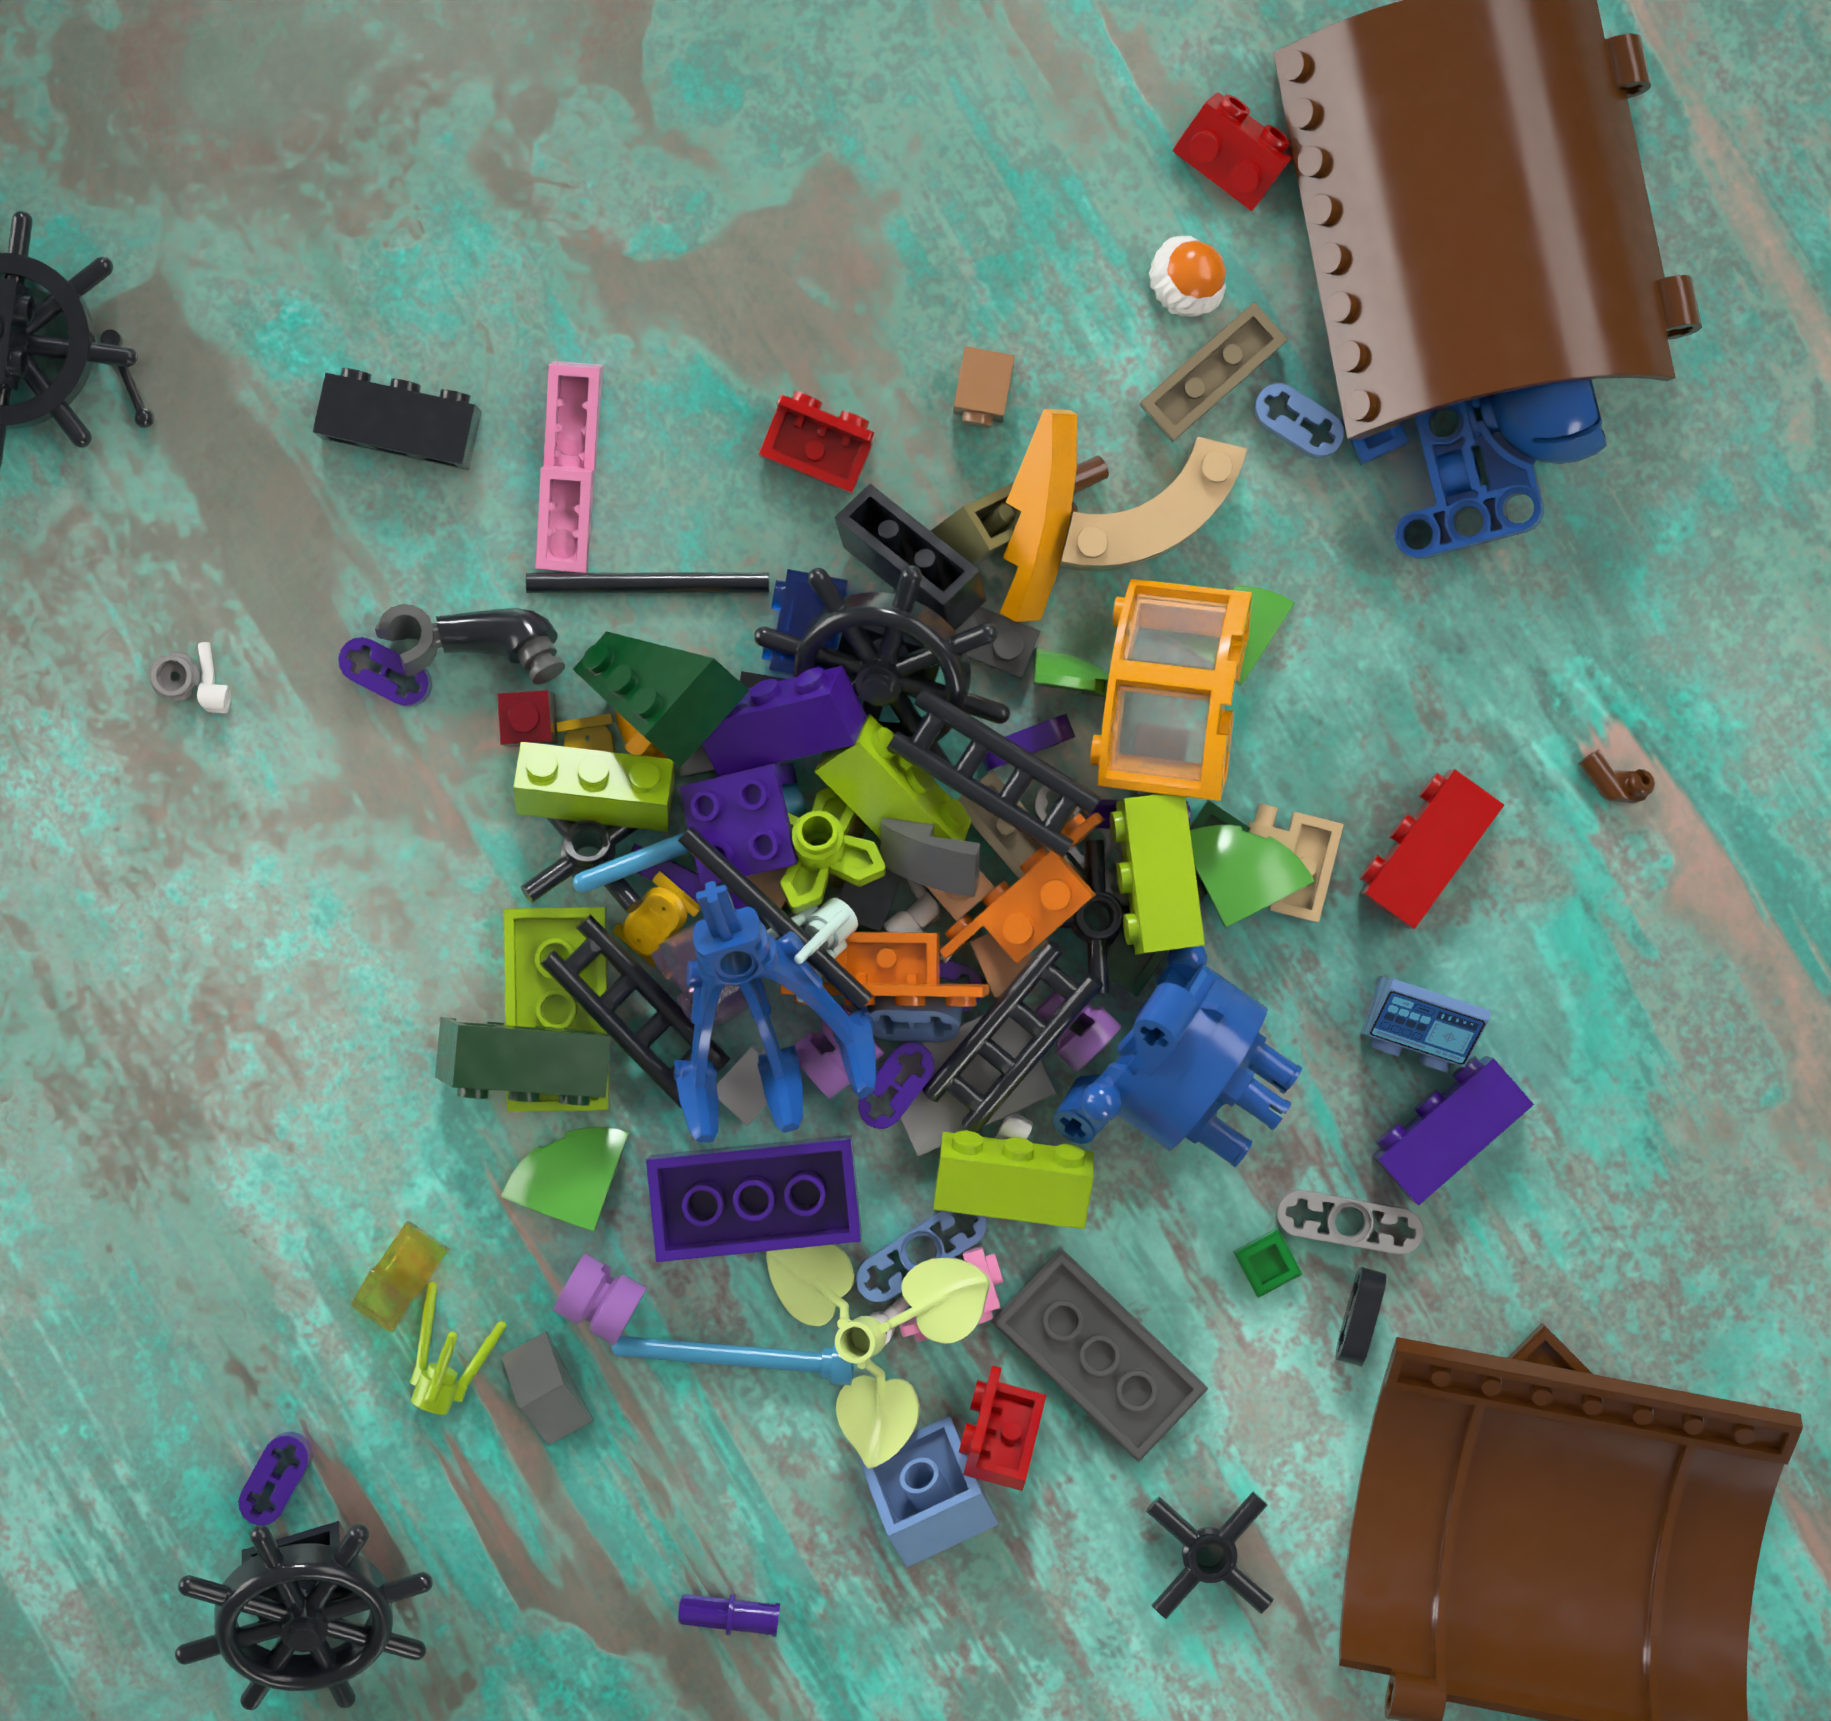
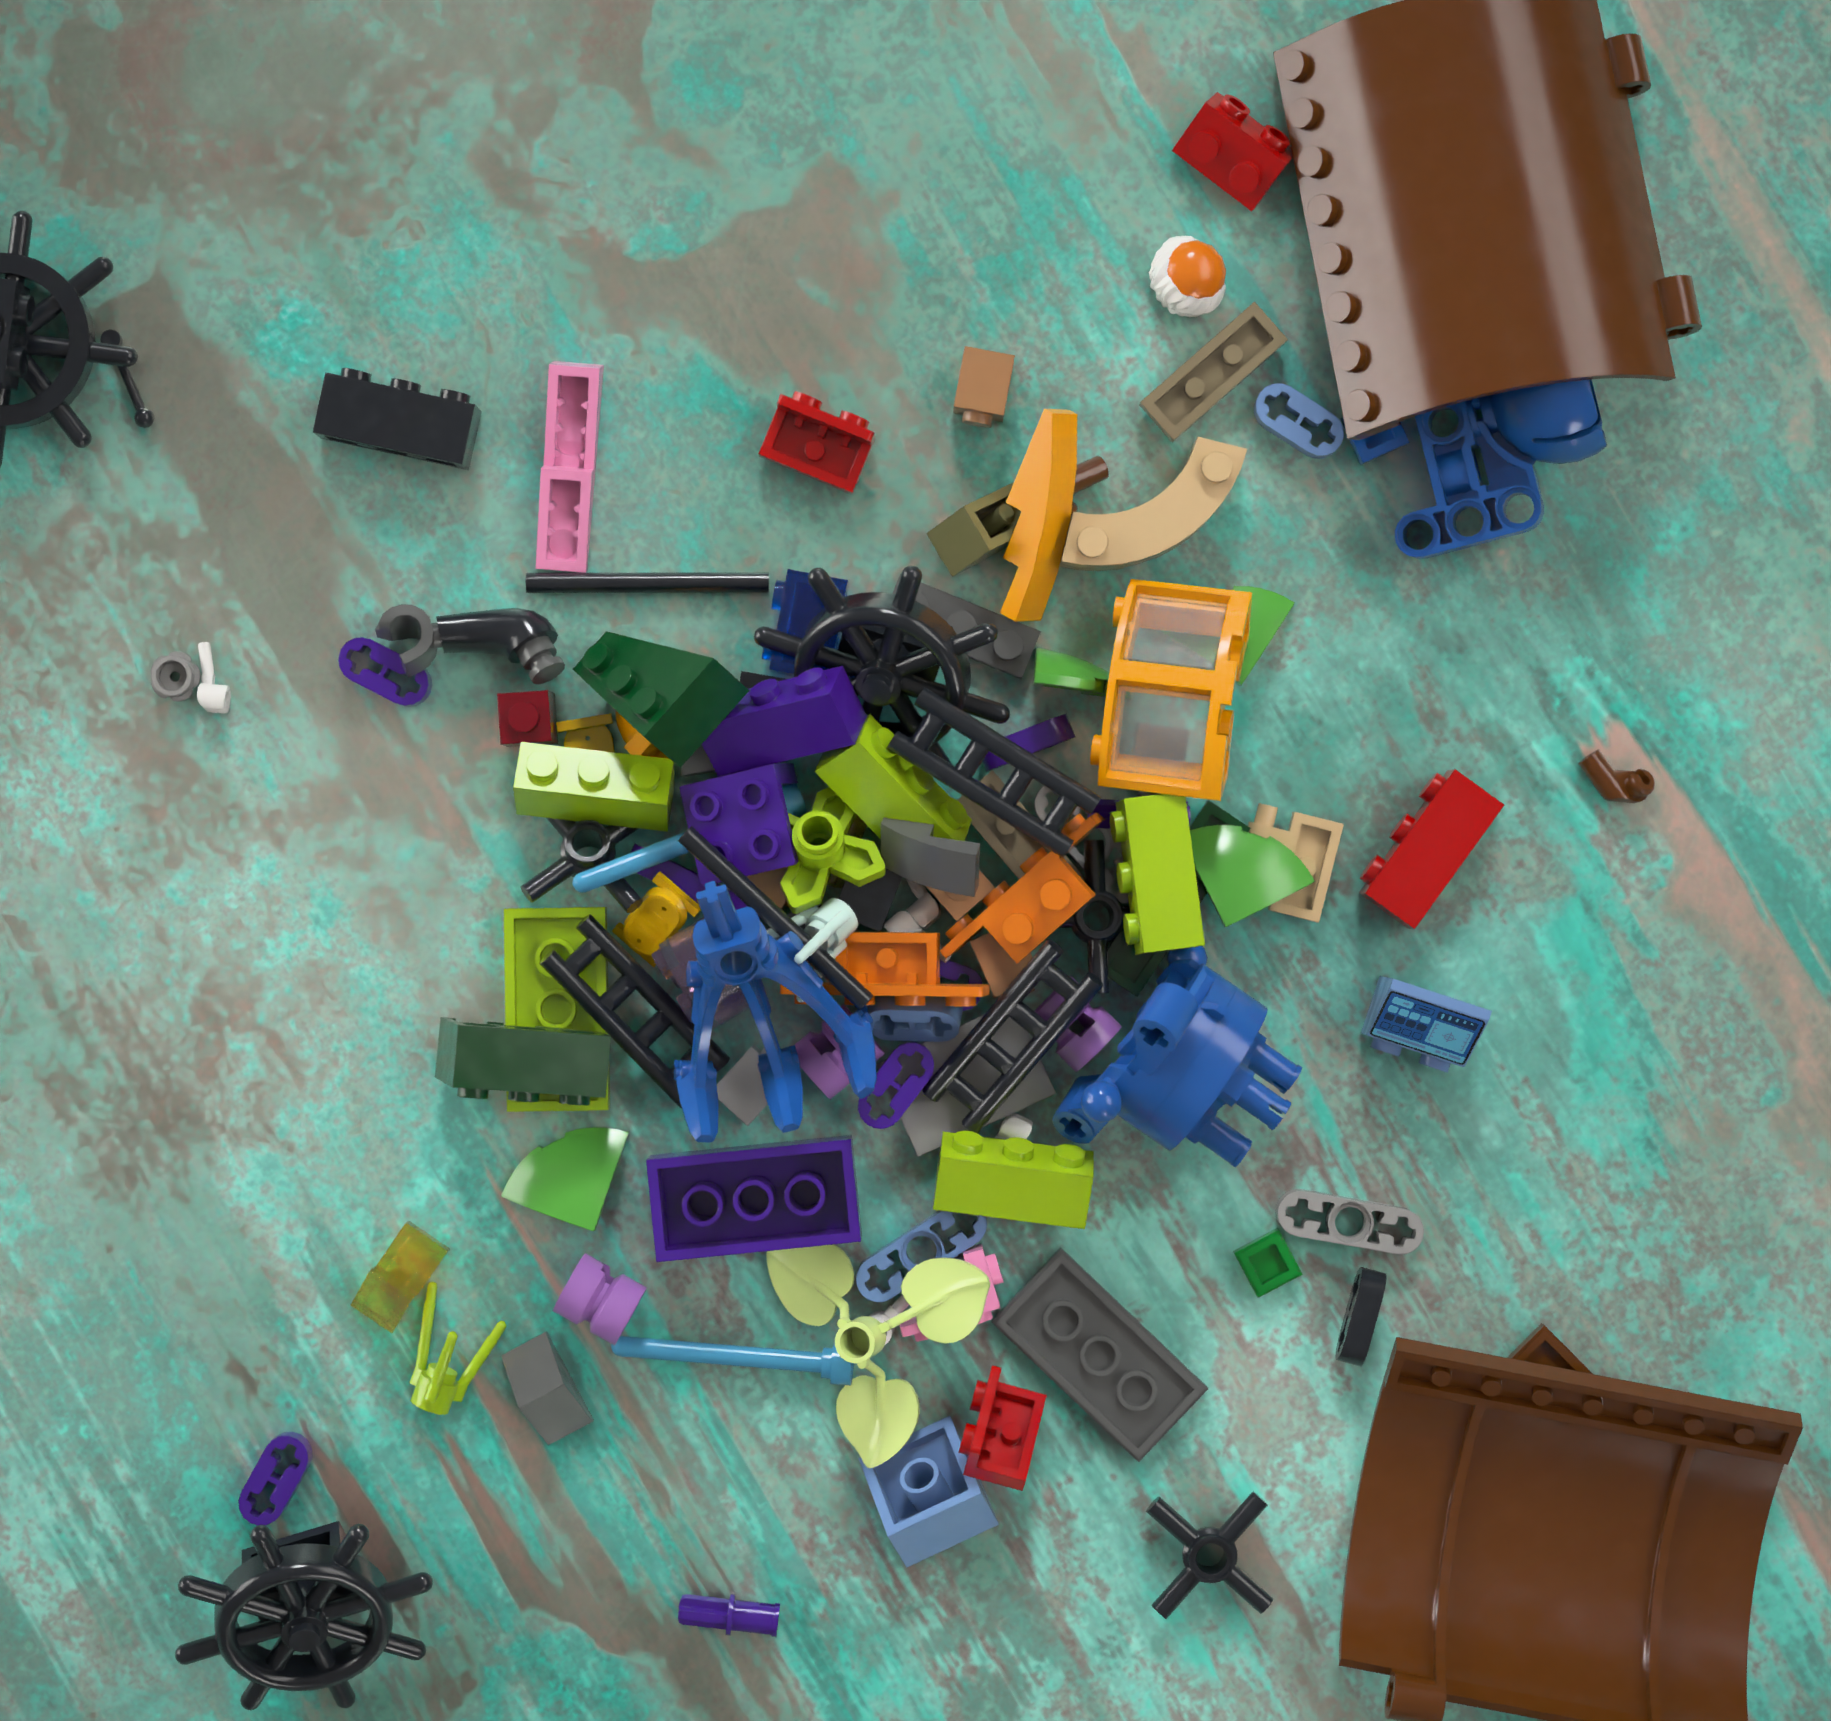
(891, 540): black brick -> none
(1451, 1128): dark purple brick -> none

